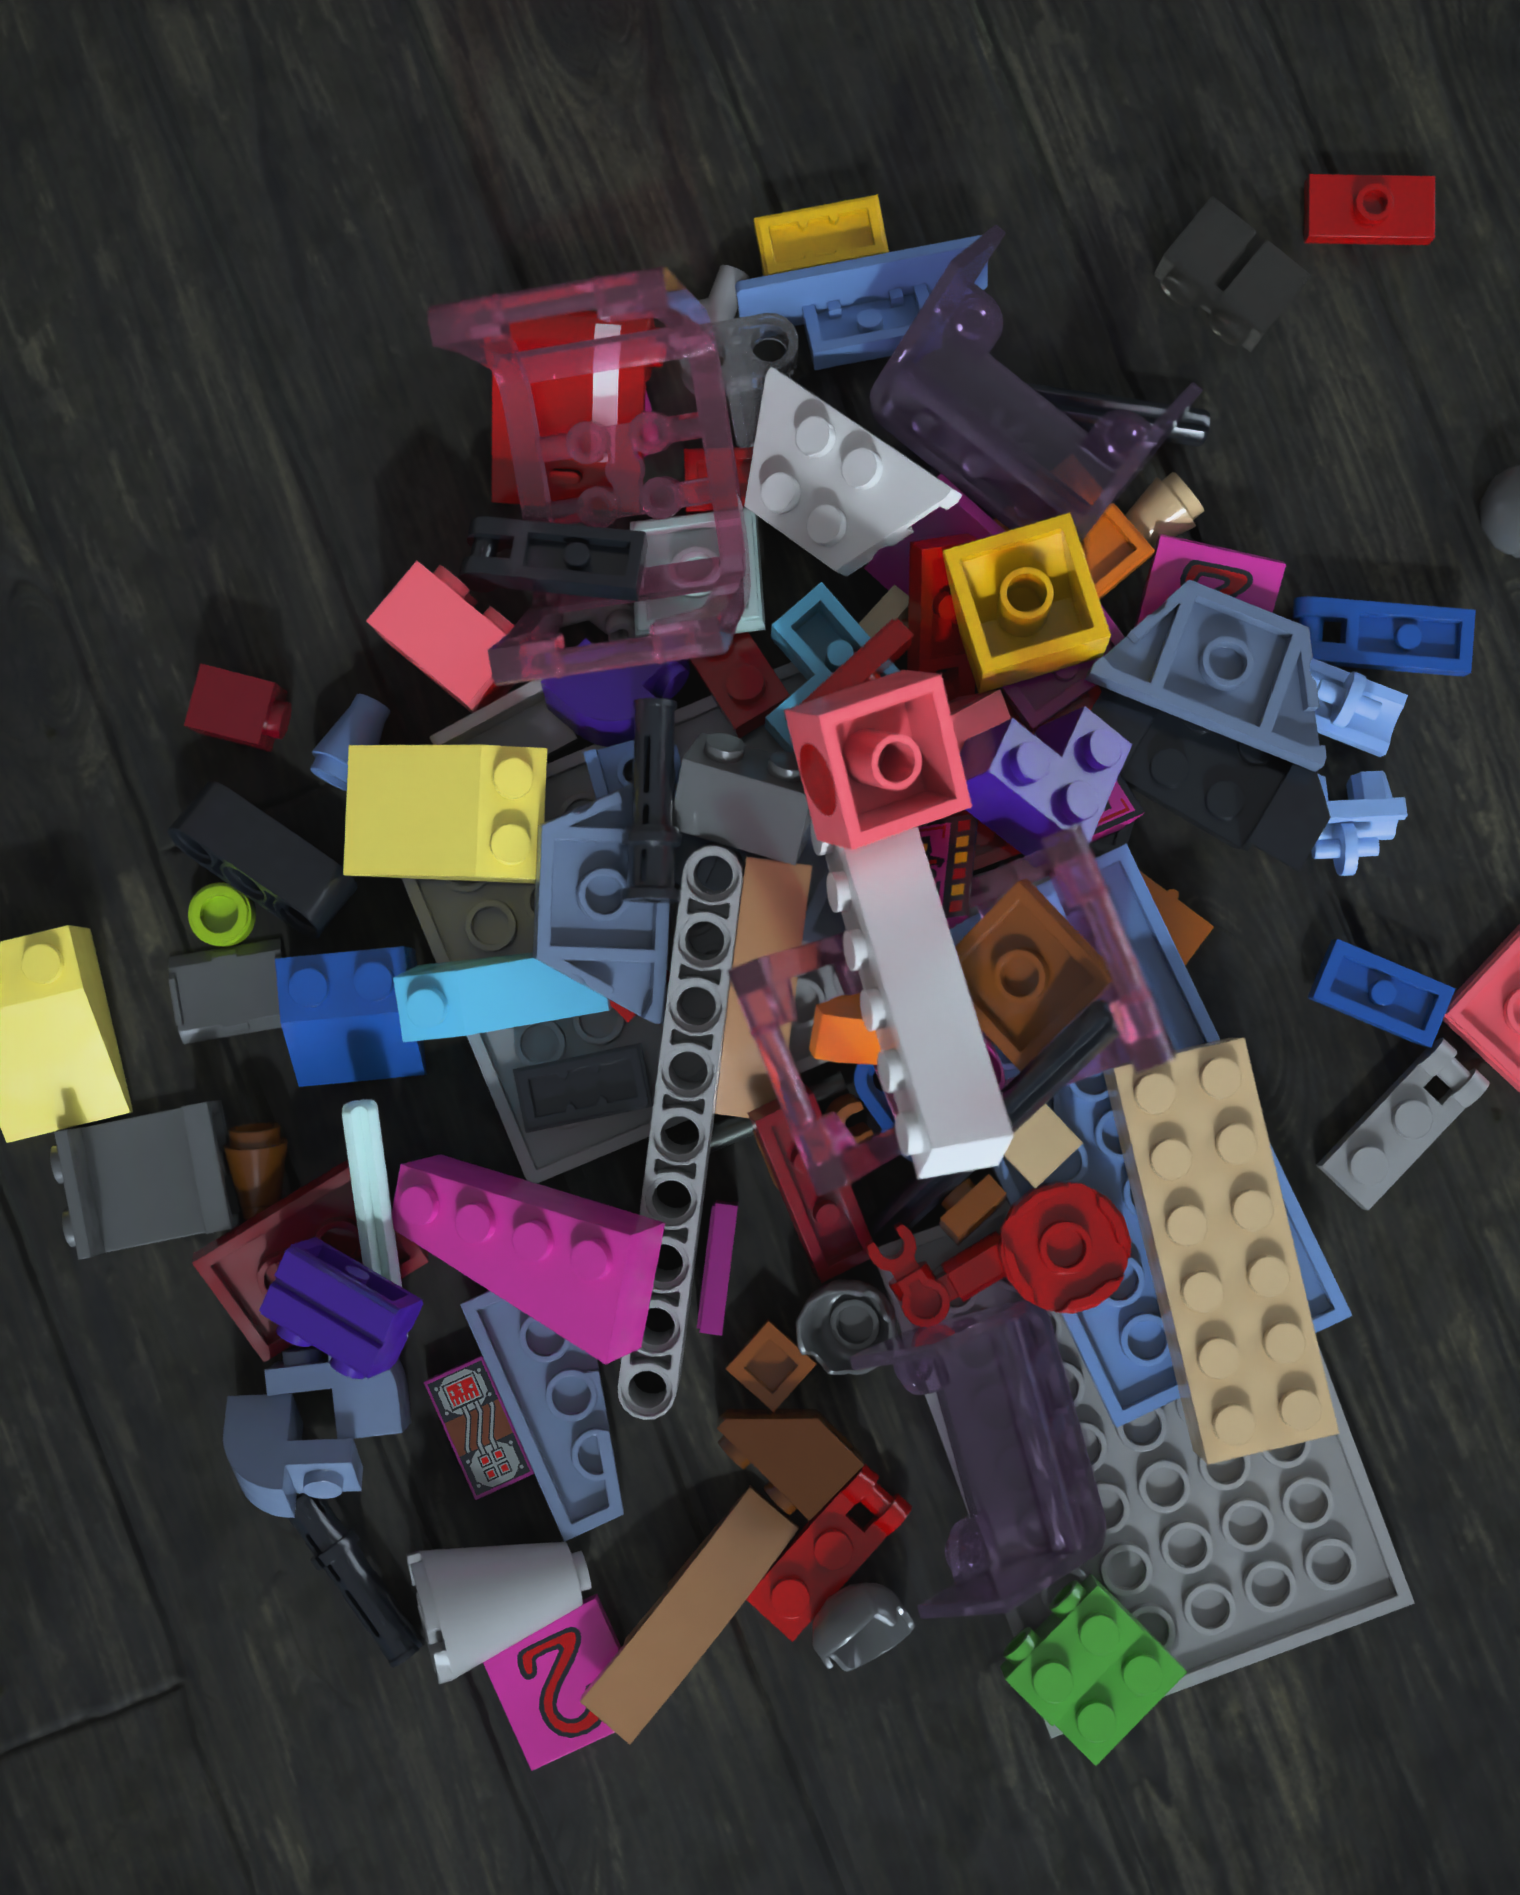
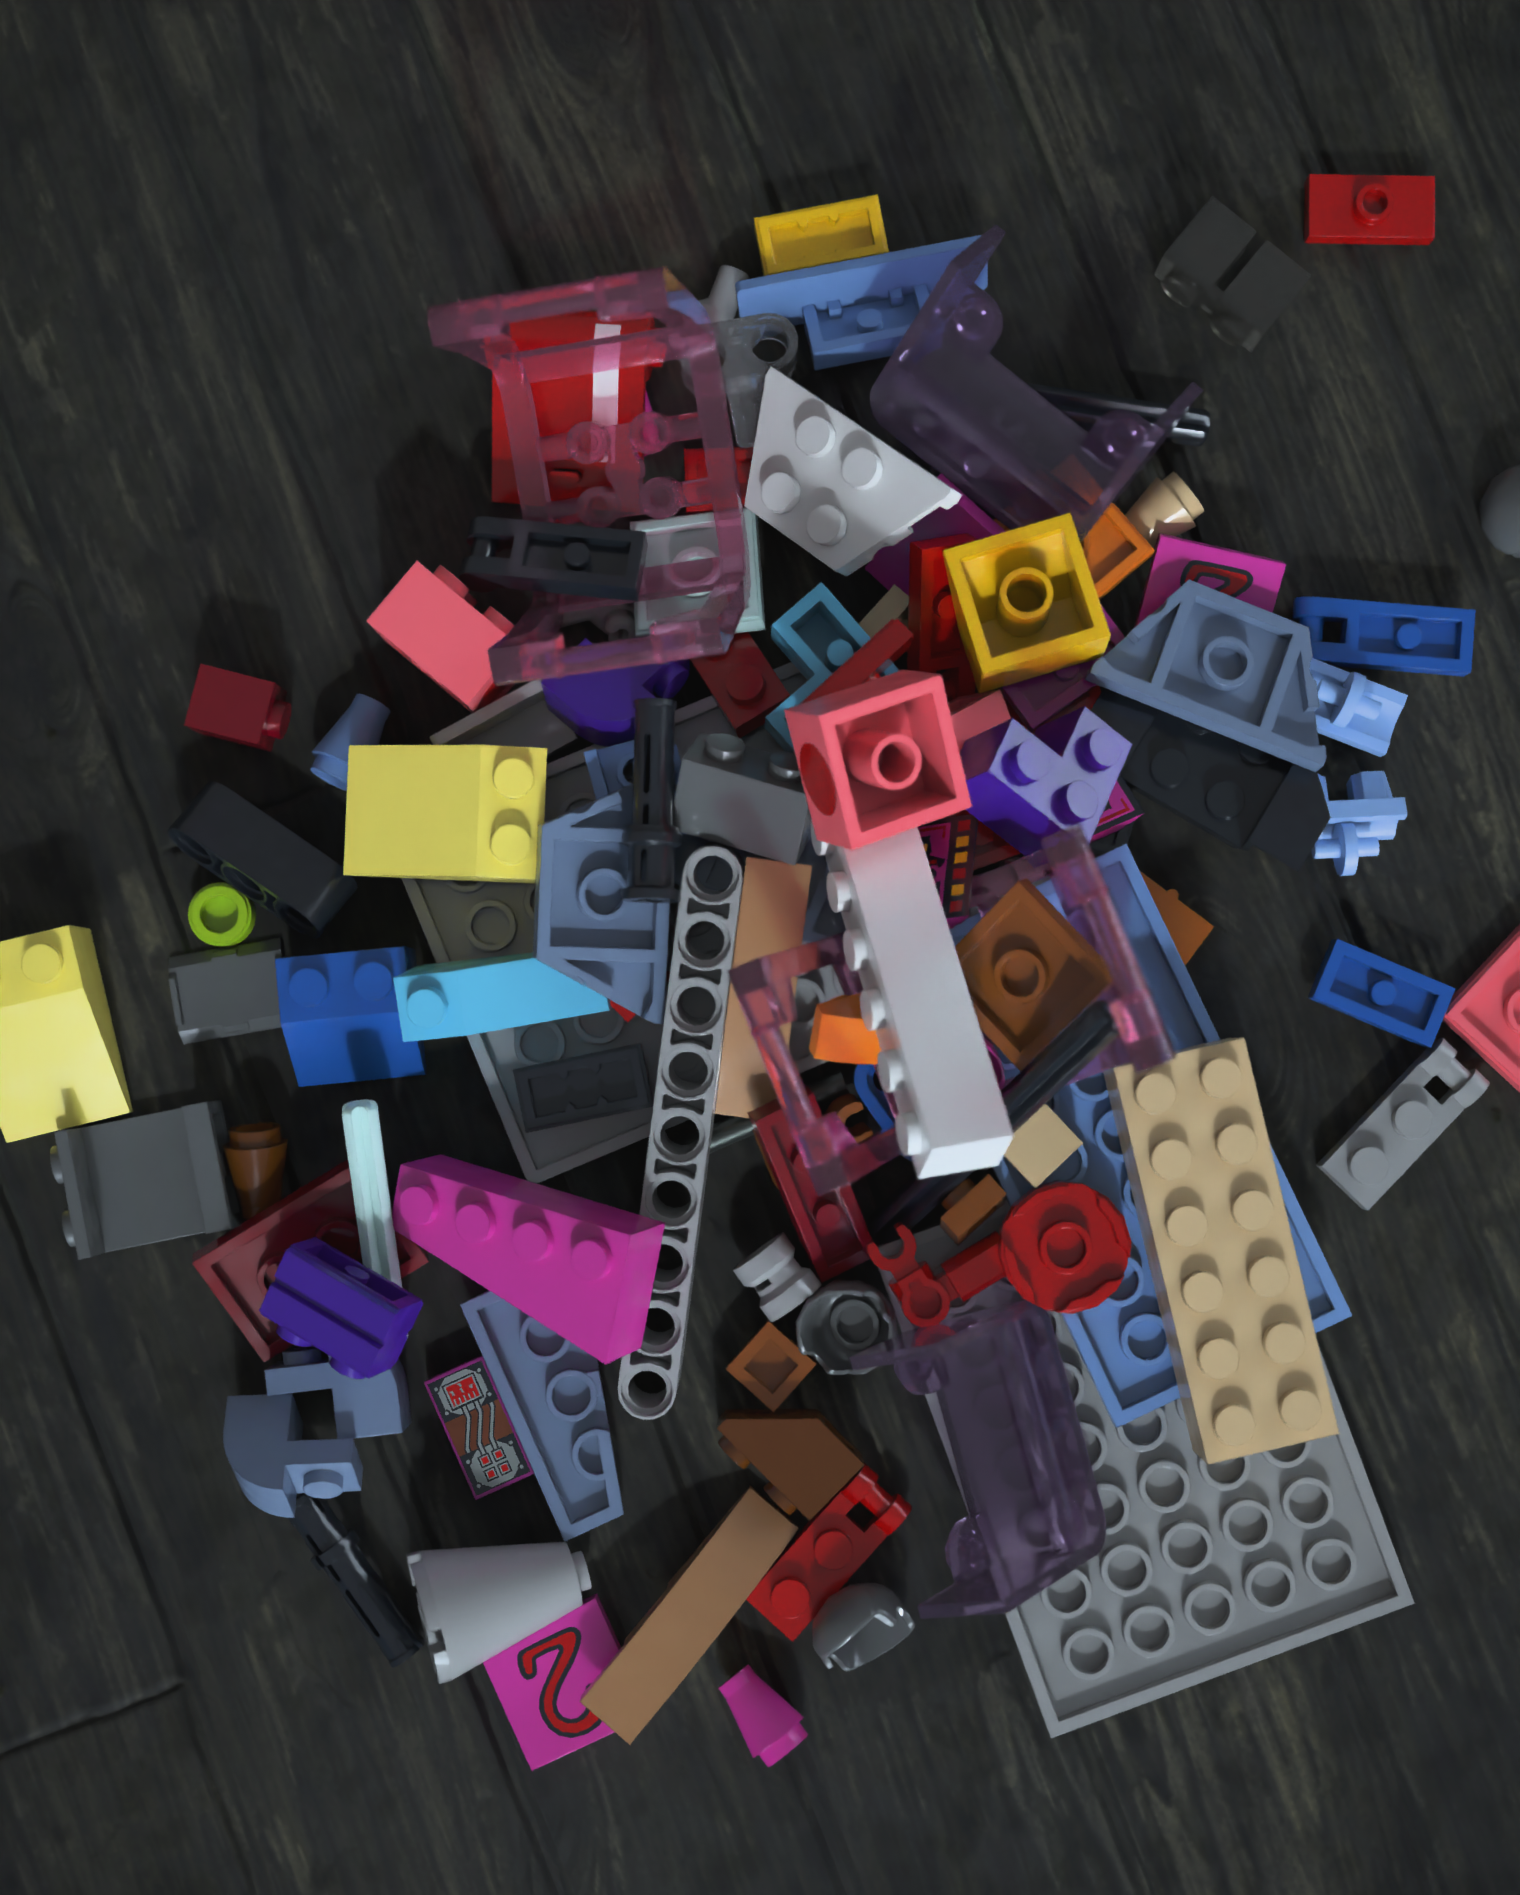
(717, 1267): magenta tile -> none
(763, 1716): none -> dark pink cone
(777, 1277): none -> light grey wheel
(1090, 1668): bright green plate -> none

